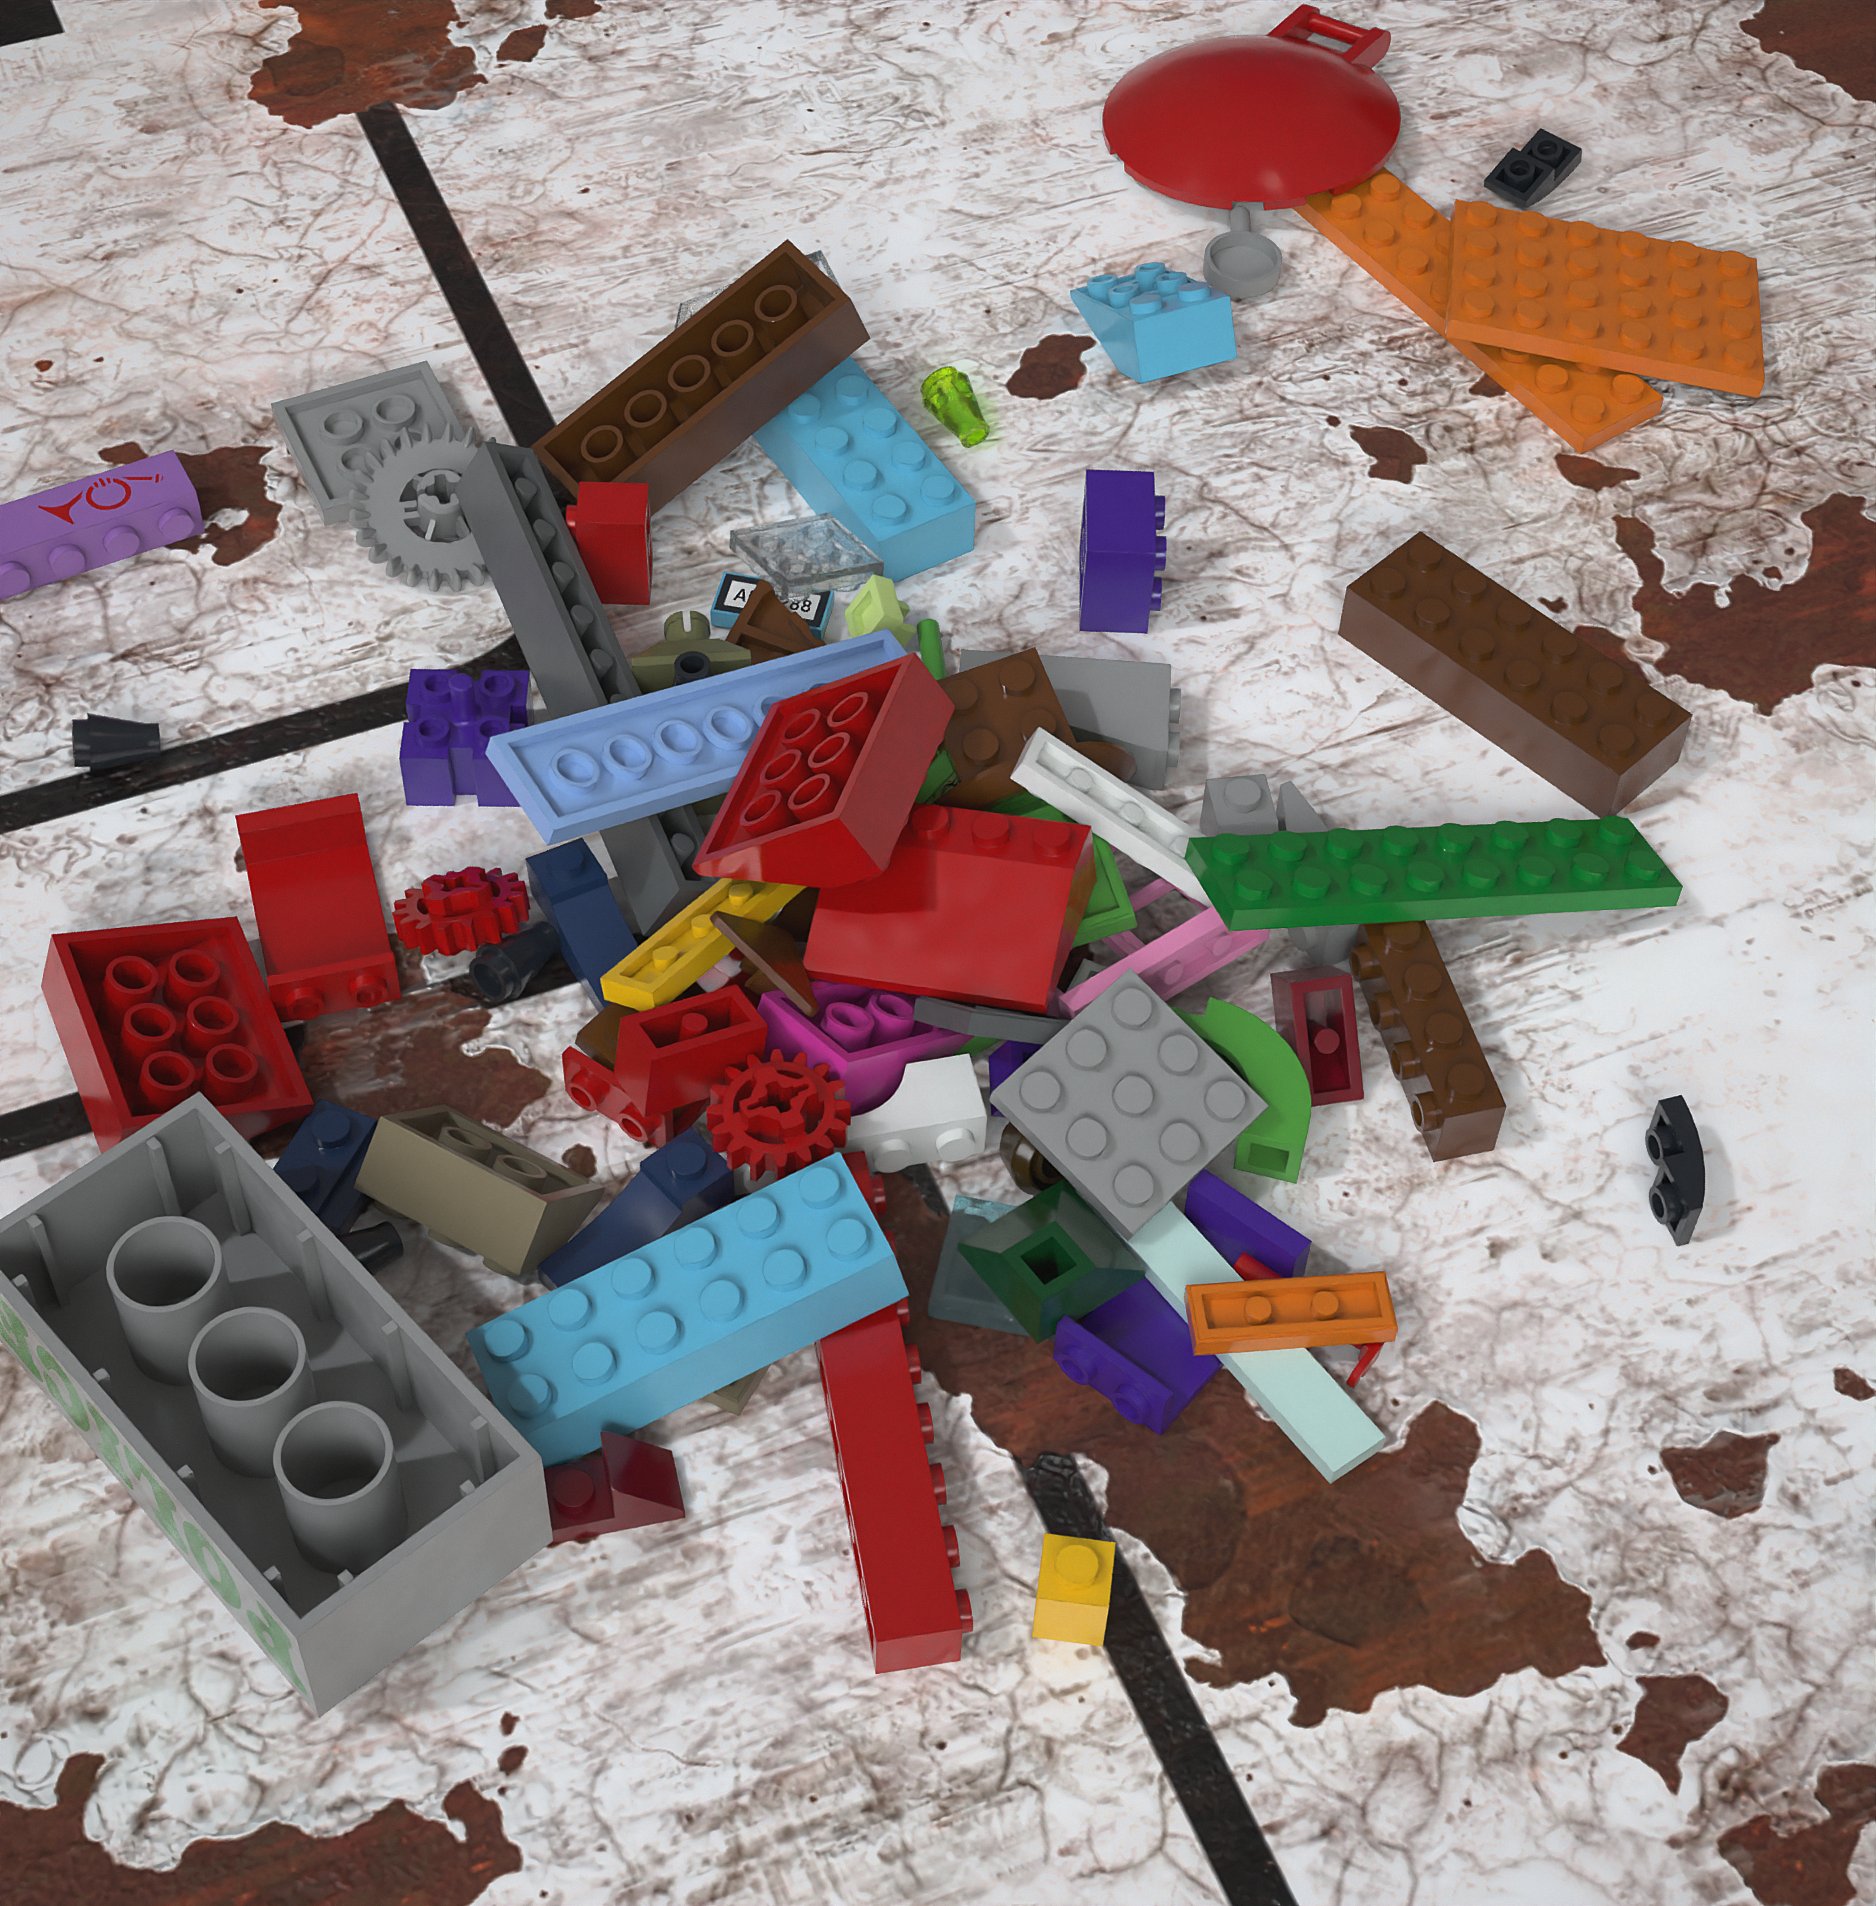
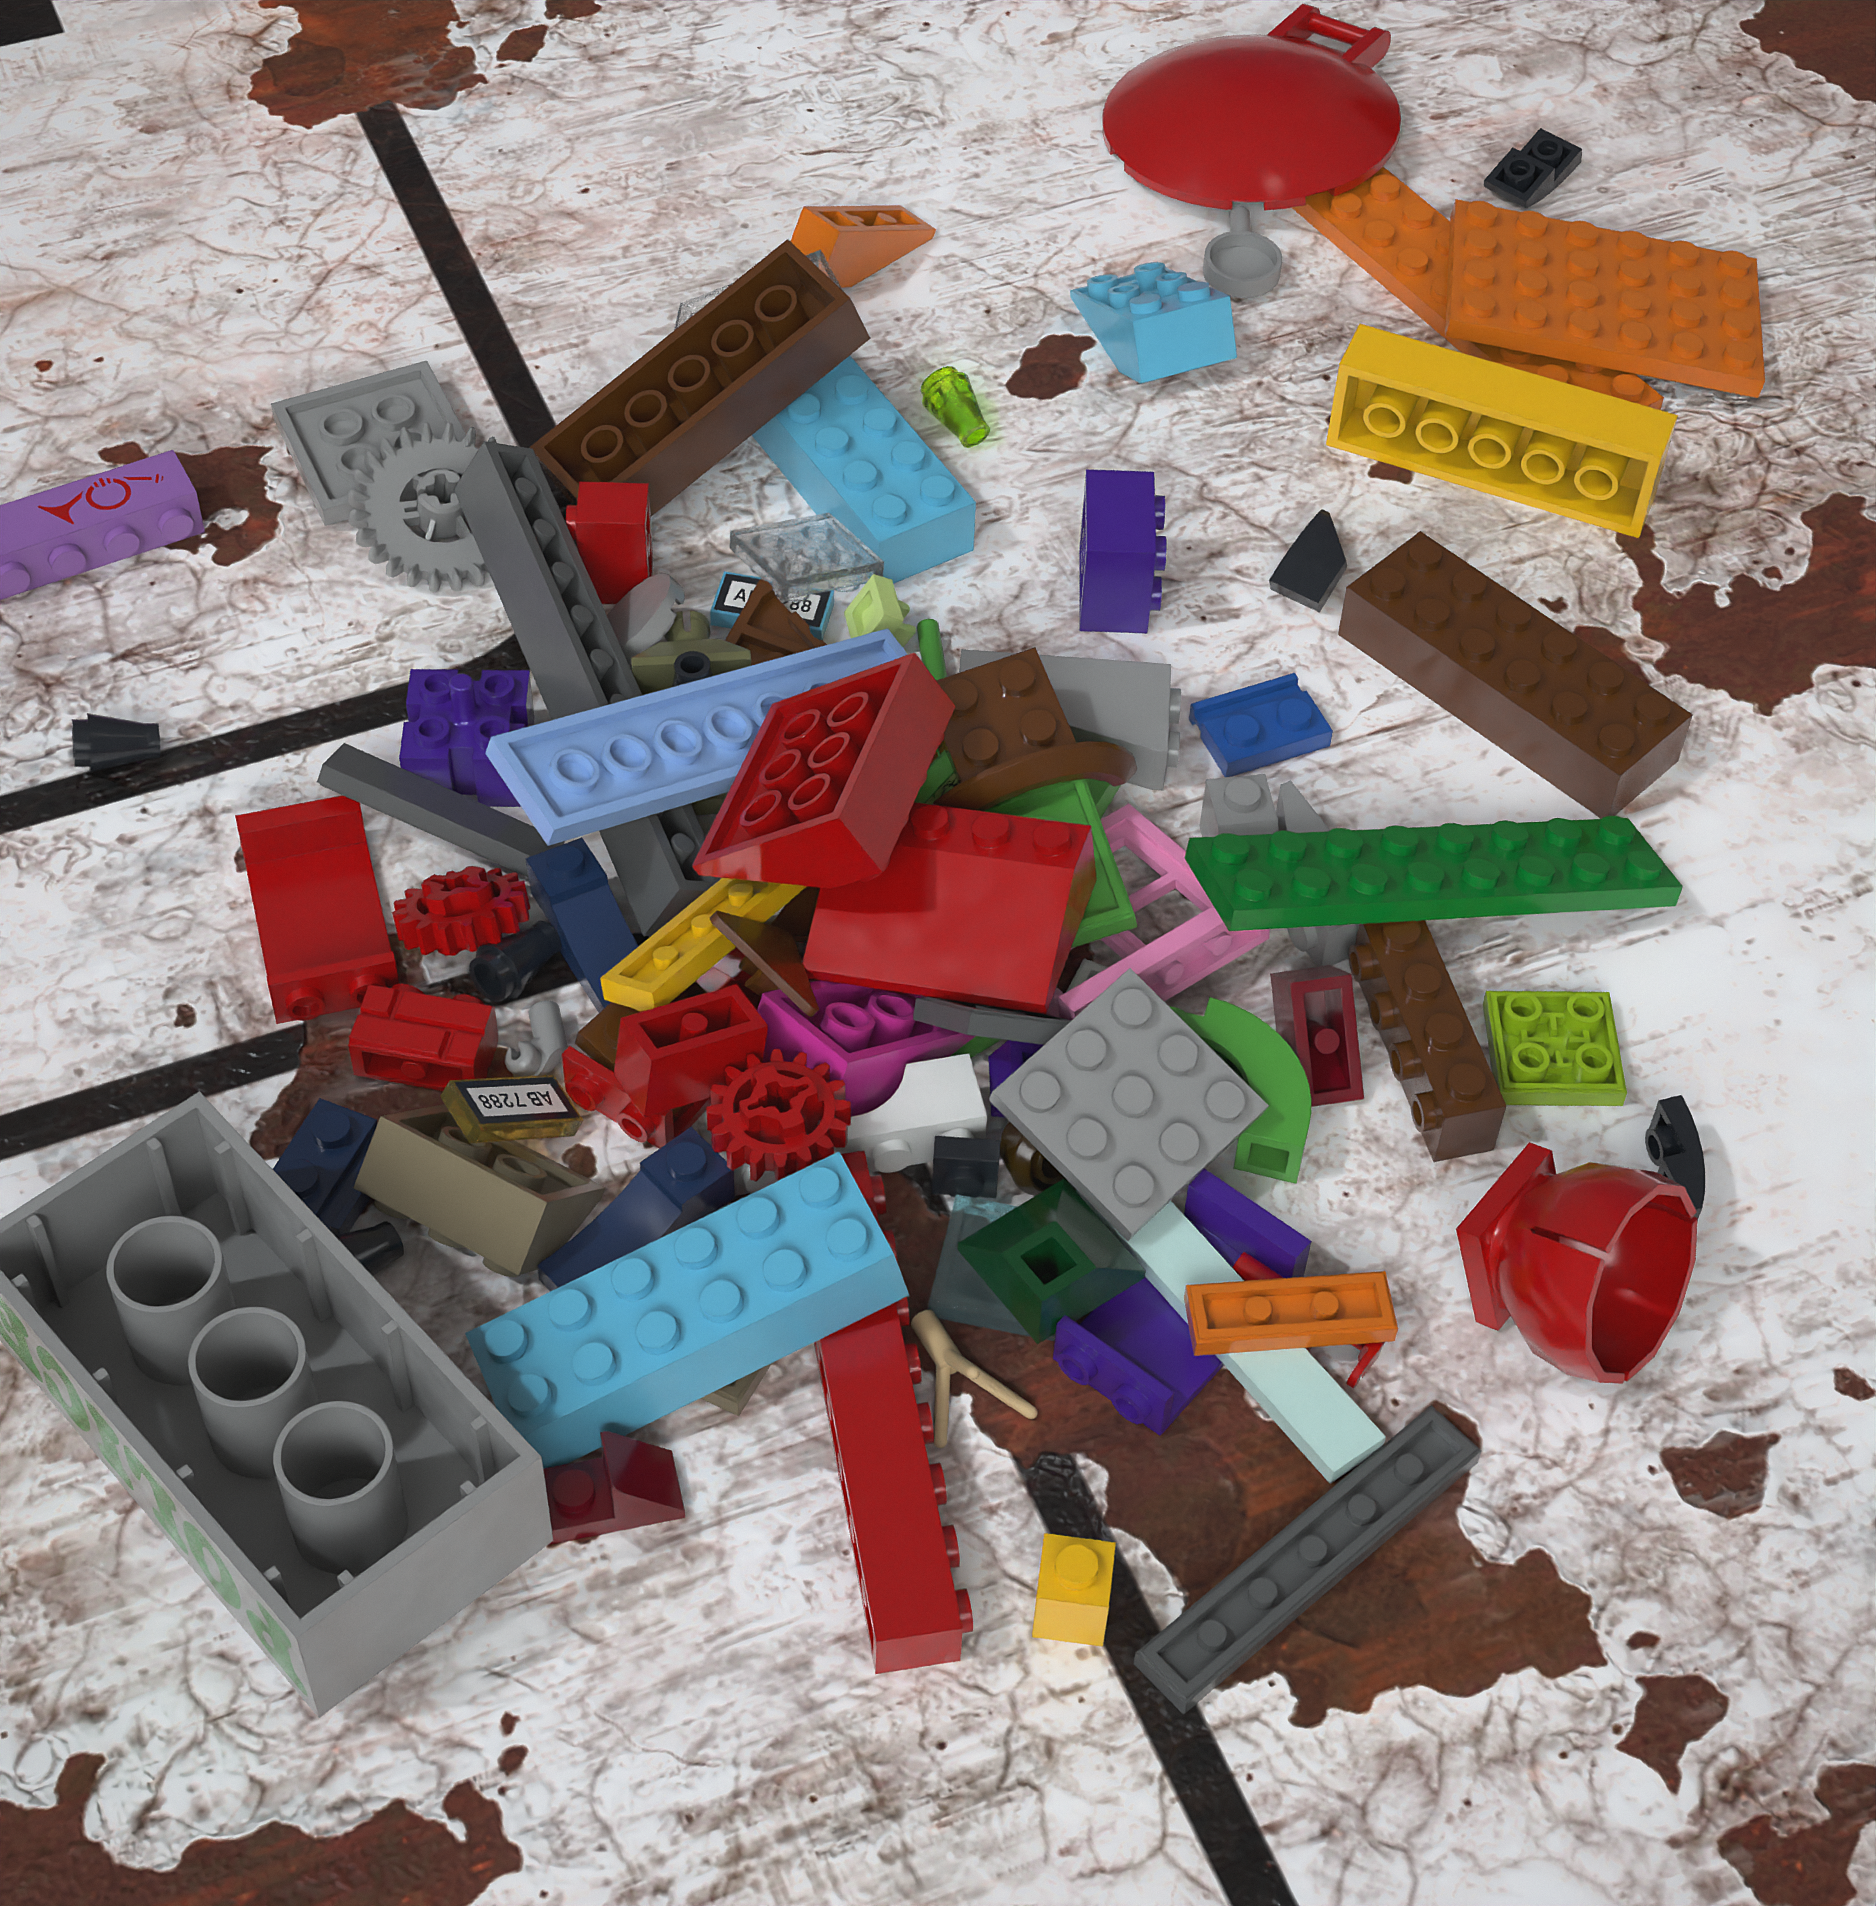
(166, 1016): red slope -> none
(422, 1037): none -> red brick
(432, 808): none -> dark grey tile
(511, 1108): none -> tile
(545, 1048): none -> light grey arm
(645, 613): none -> light grey tile
(859, 238): none -> orange slope
(949, 1361): none -> tan plant
(965, 1166): none -> black plate
(1111, 808): white plate -> none
(1260, 725): none -> blue plate
(1306, 1559): none -> dark grey tile
(1311, 564): none -> black slope
(1499, 430): none -> yellow brick
(1554, 1048): none -> lime tile
(1581, 1261): none -> red plate

